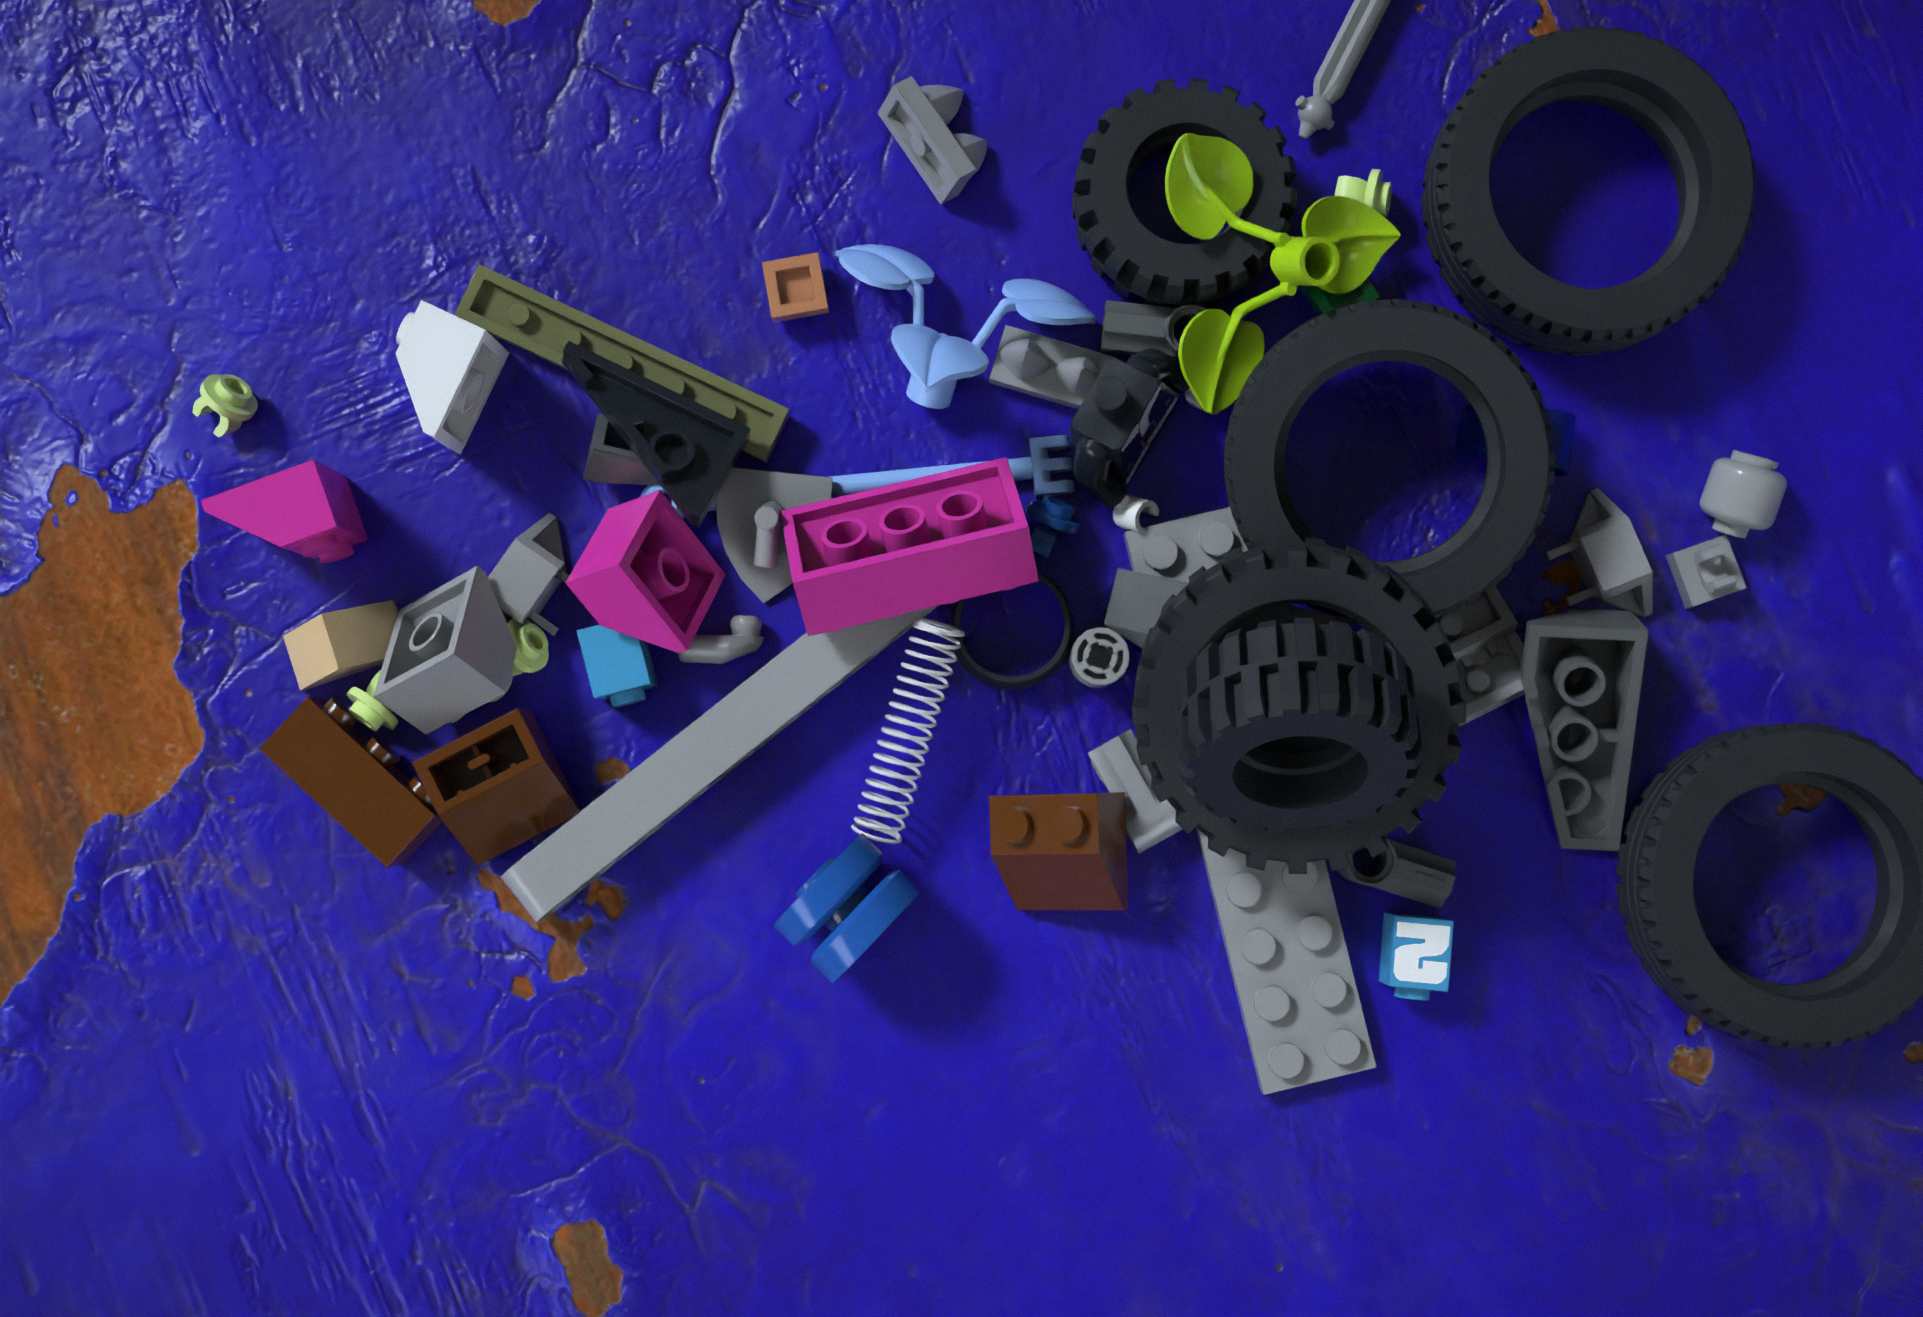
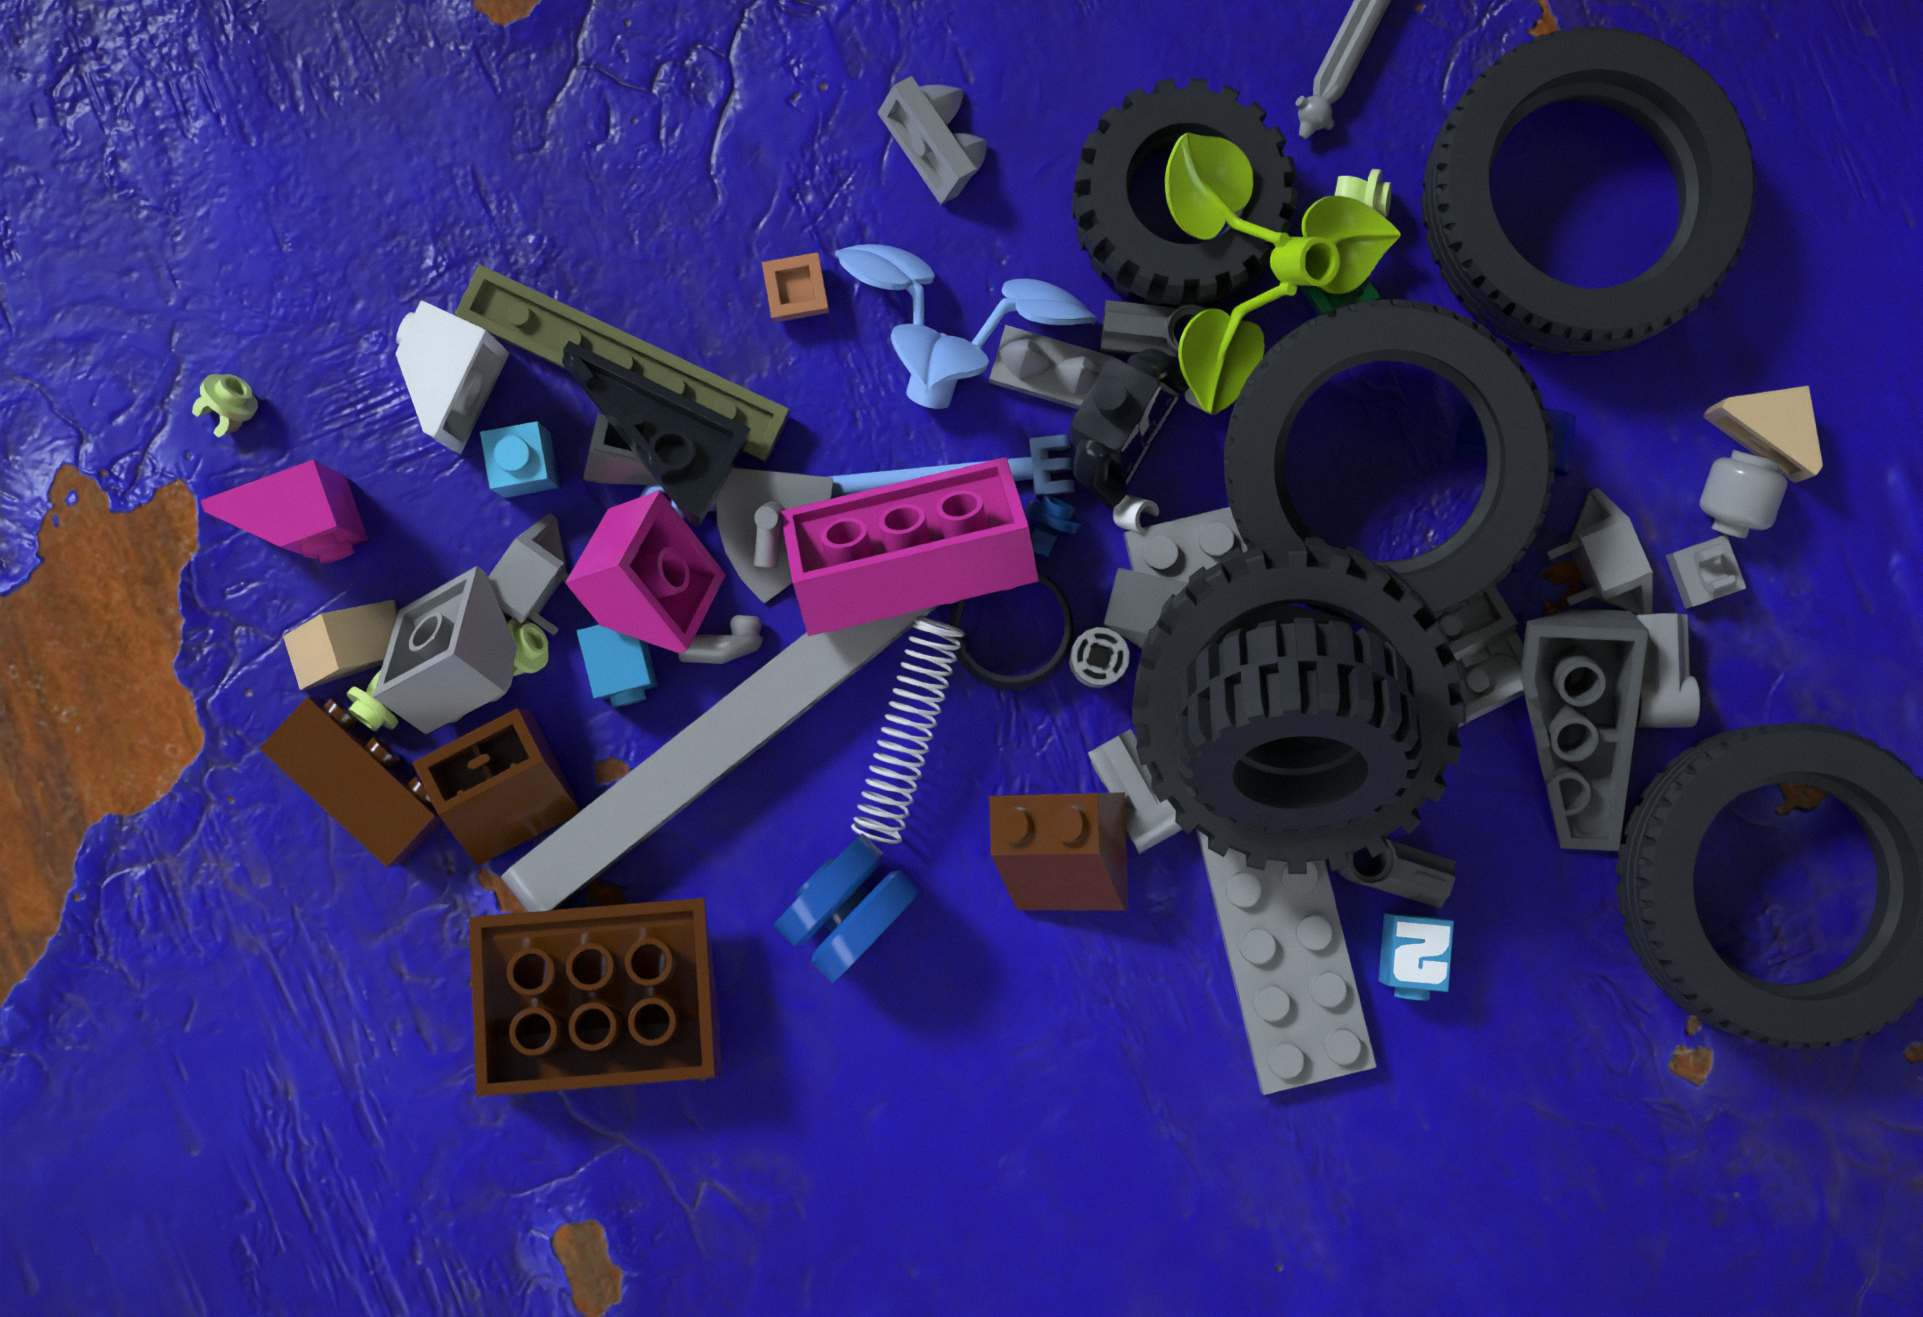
(519, 459): none -> medium azure brick
(593, 998): none -> reddish brown slope
(1667, 691): none -> light grey piece
(1775, 427): none -> tan slope

